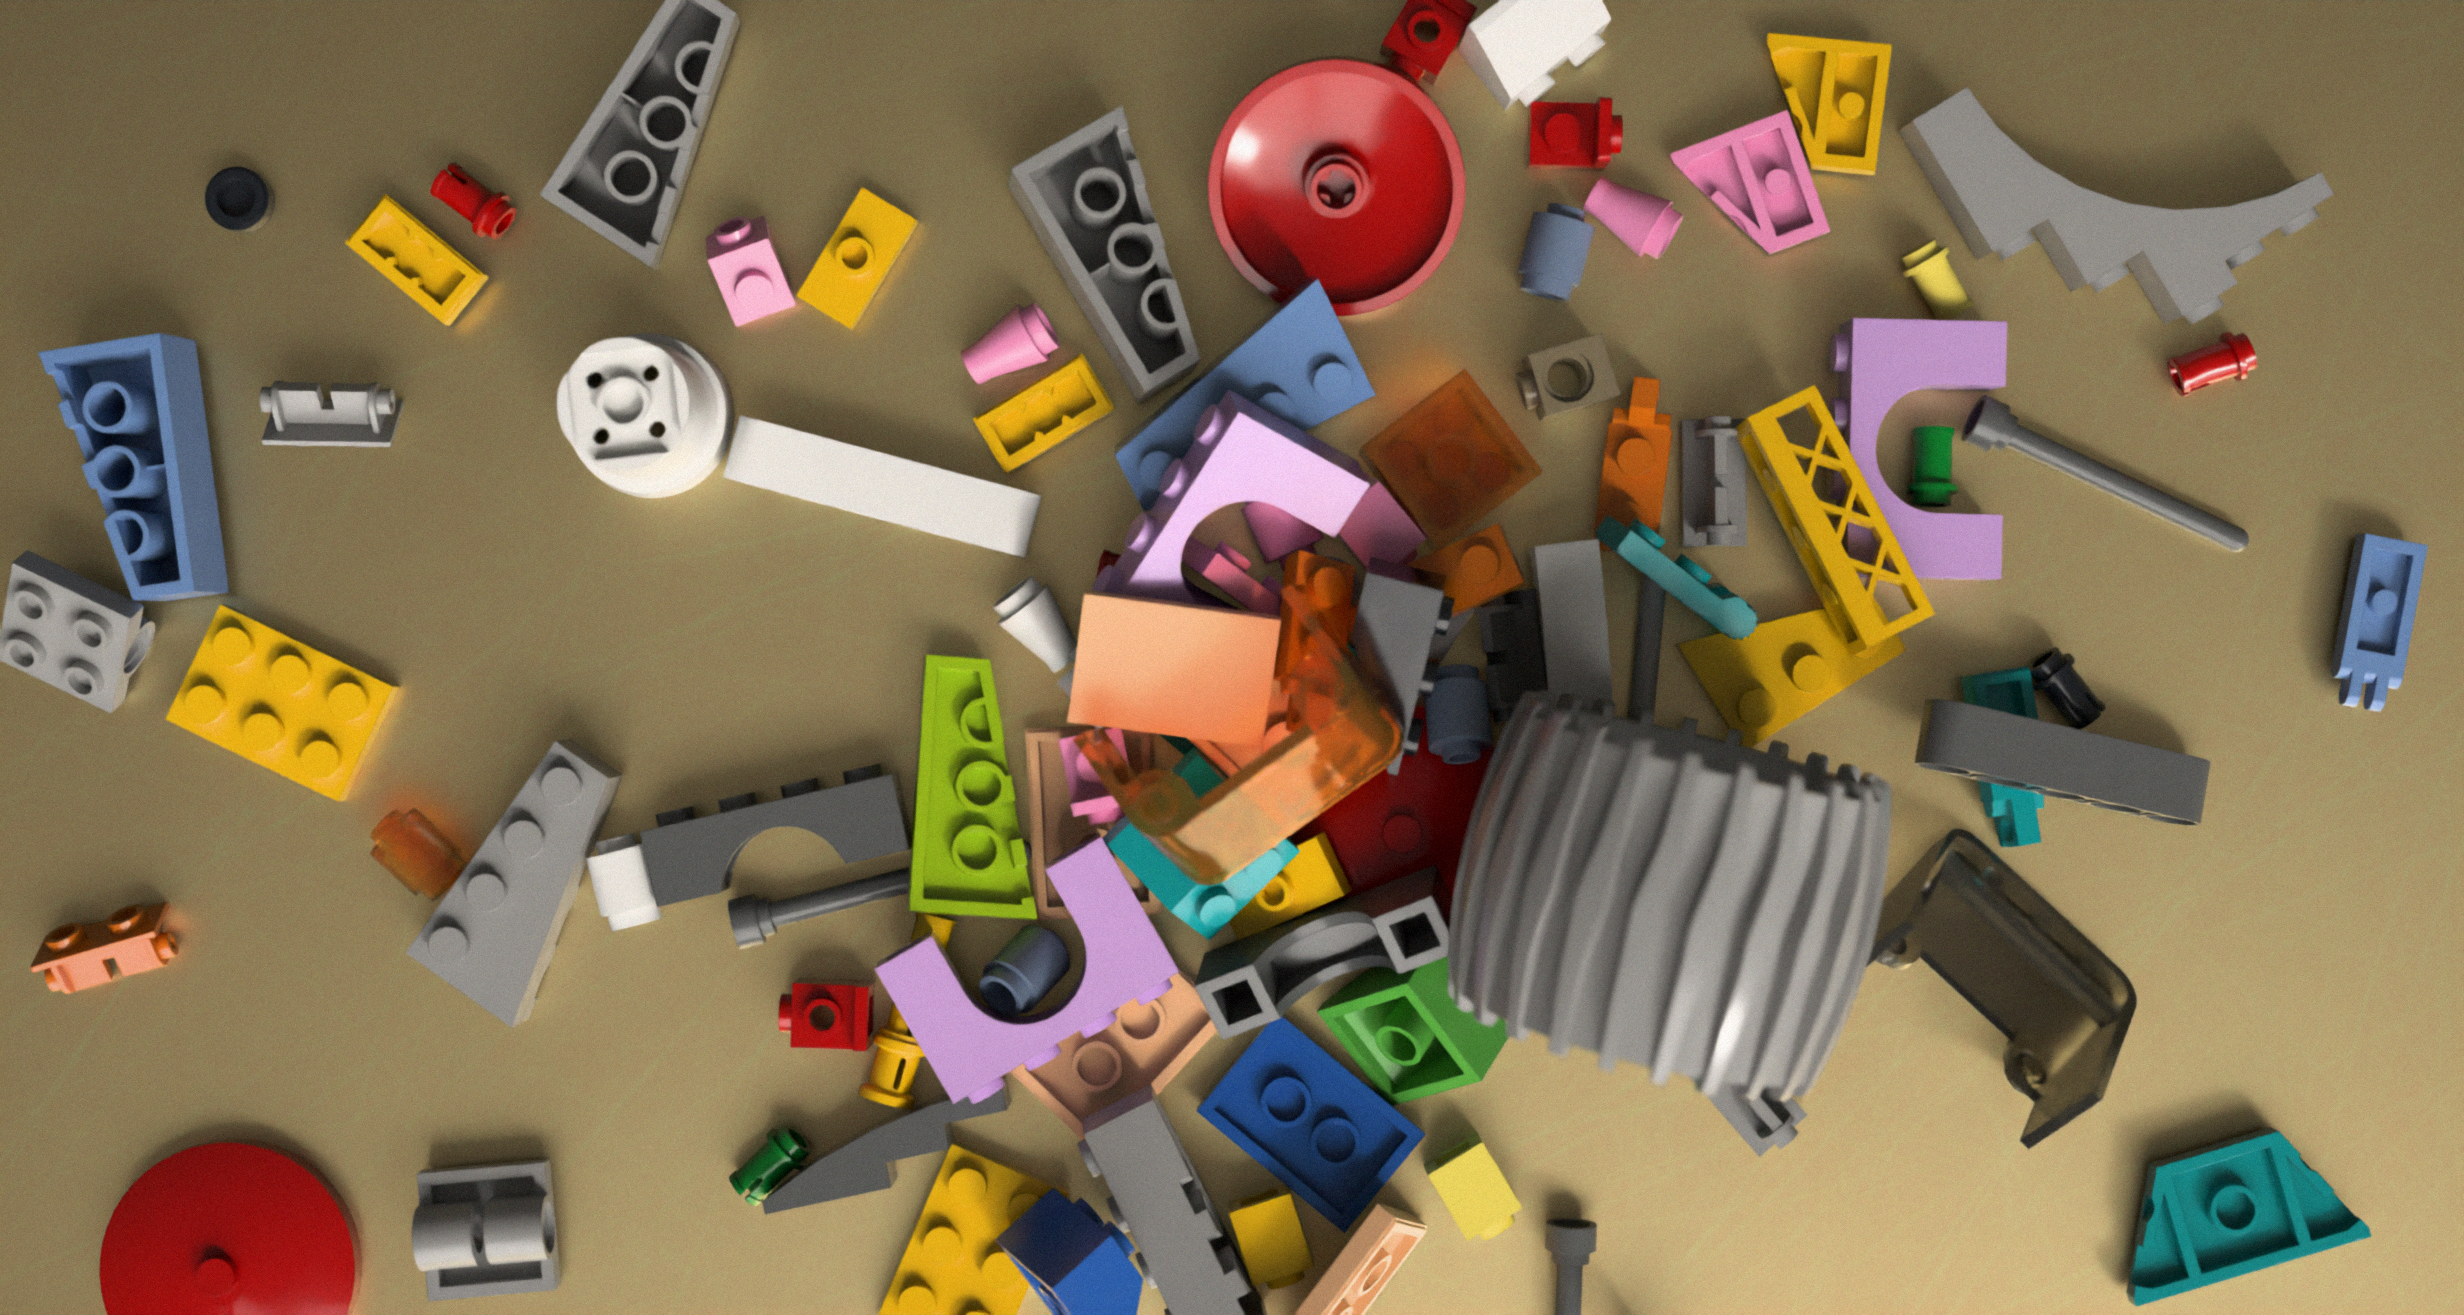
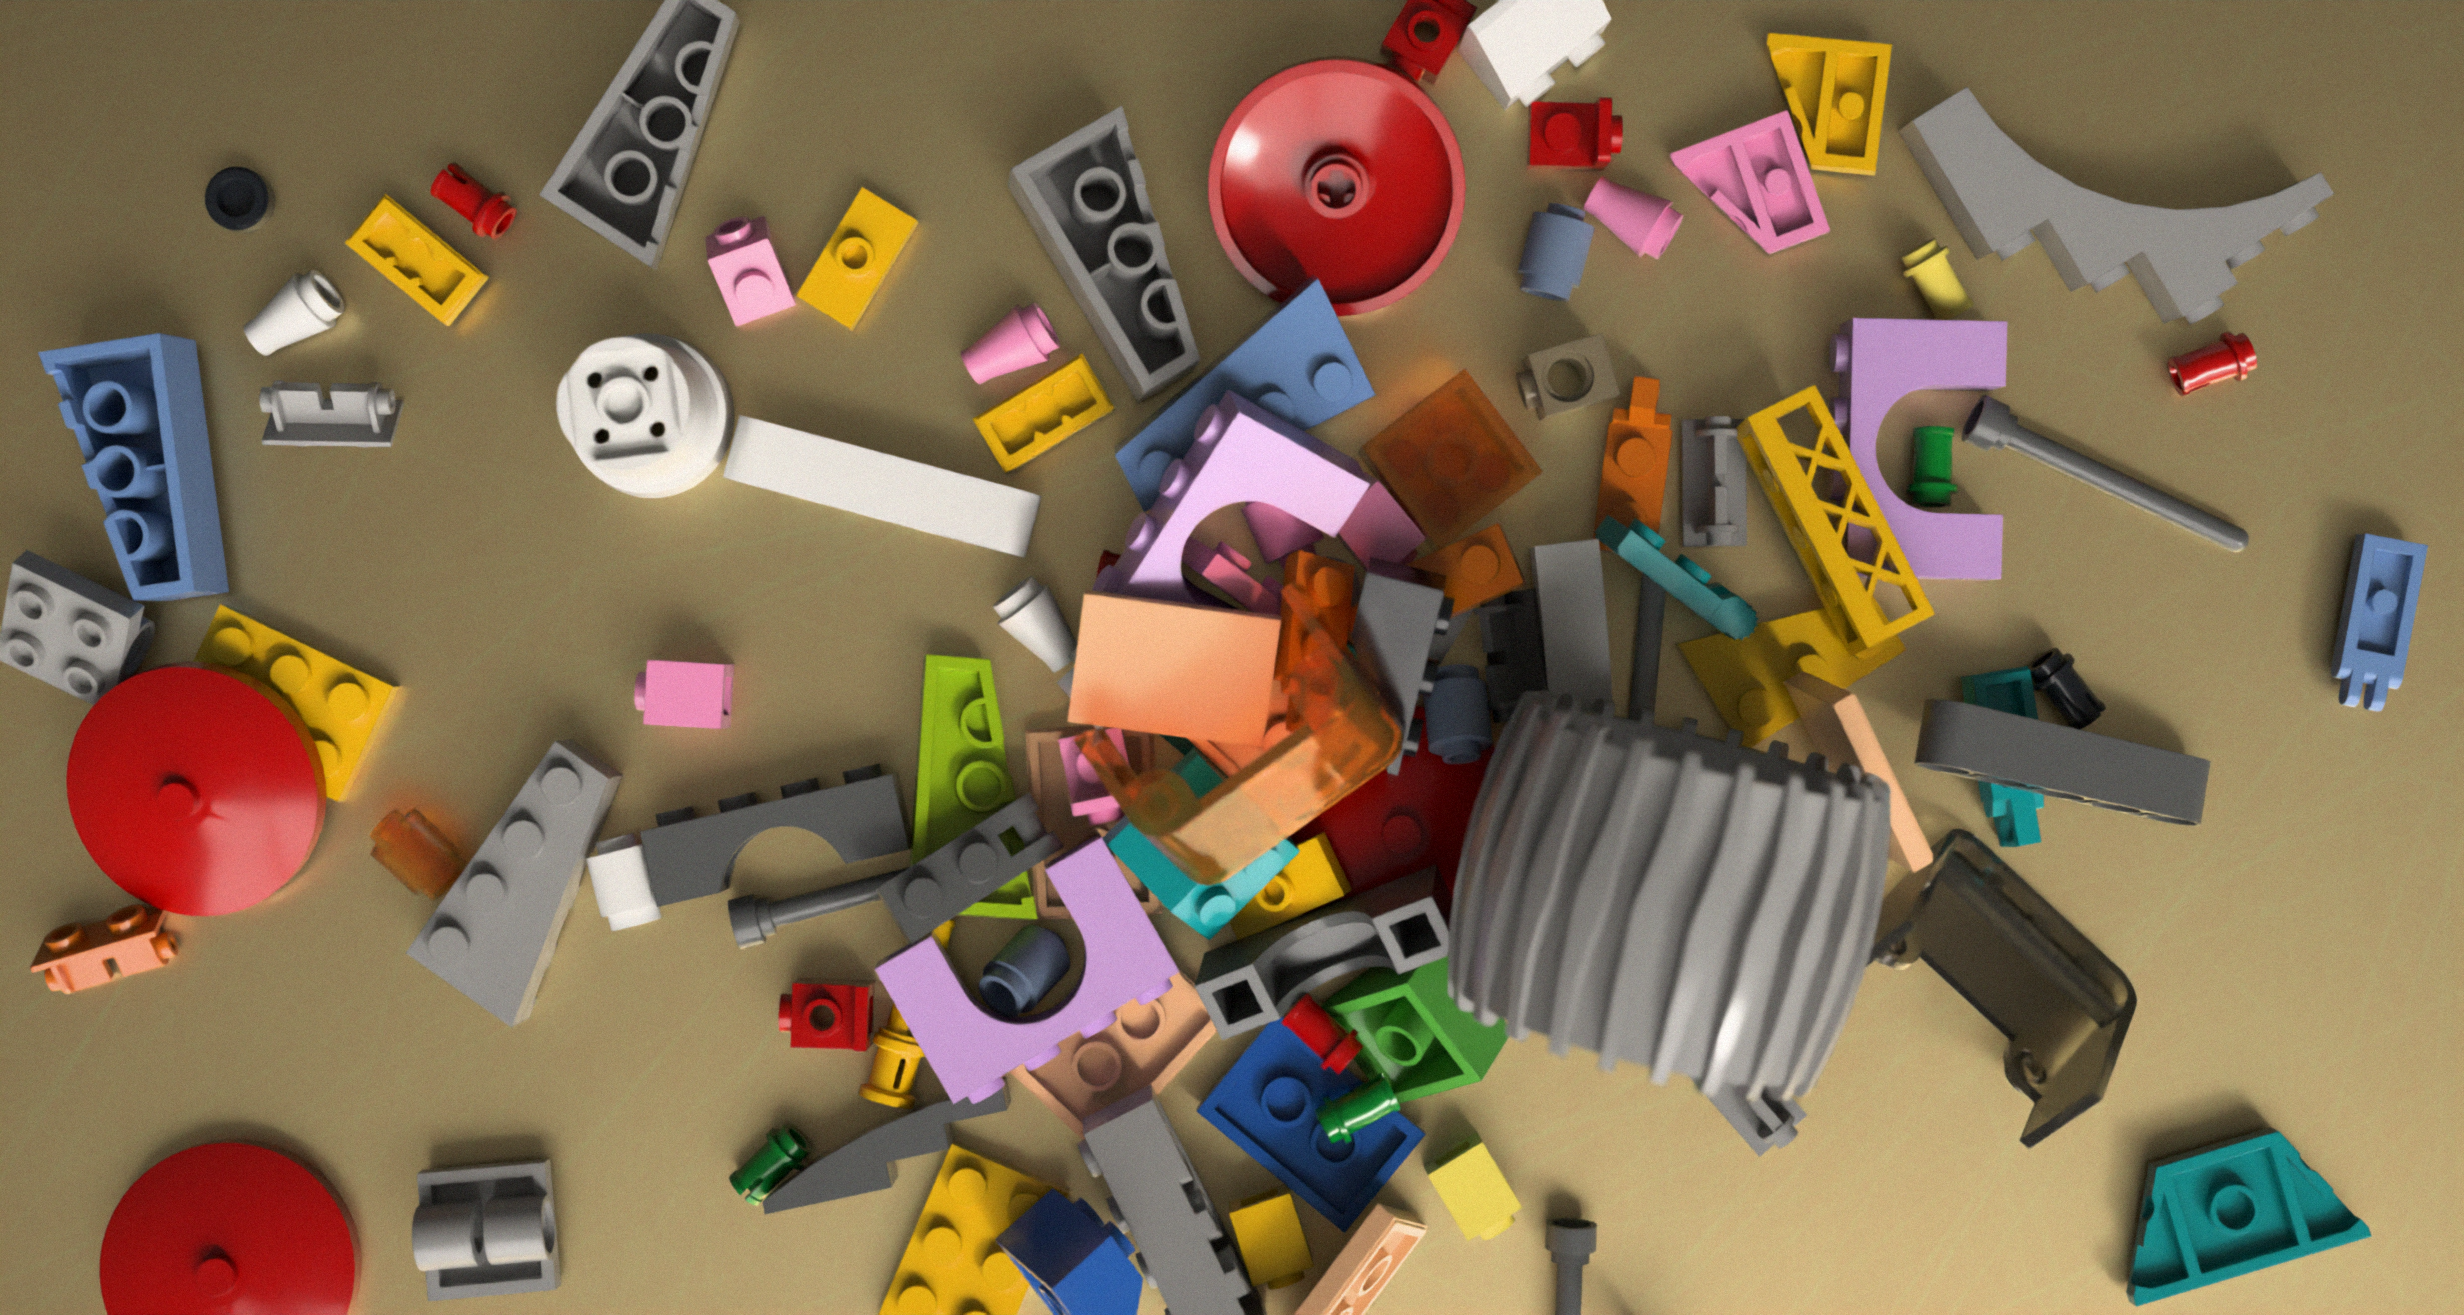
(196, 788): none -> red dish
(297, 311): none -> white cone
(685, 694): none -> bright pink brick
(966, 870): none -> dark grey plate
(1323, 1034): none -> red pin
(1356, 1109): none -> green pin
(1845, 736): none -> light nougat tile

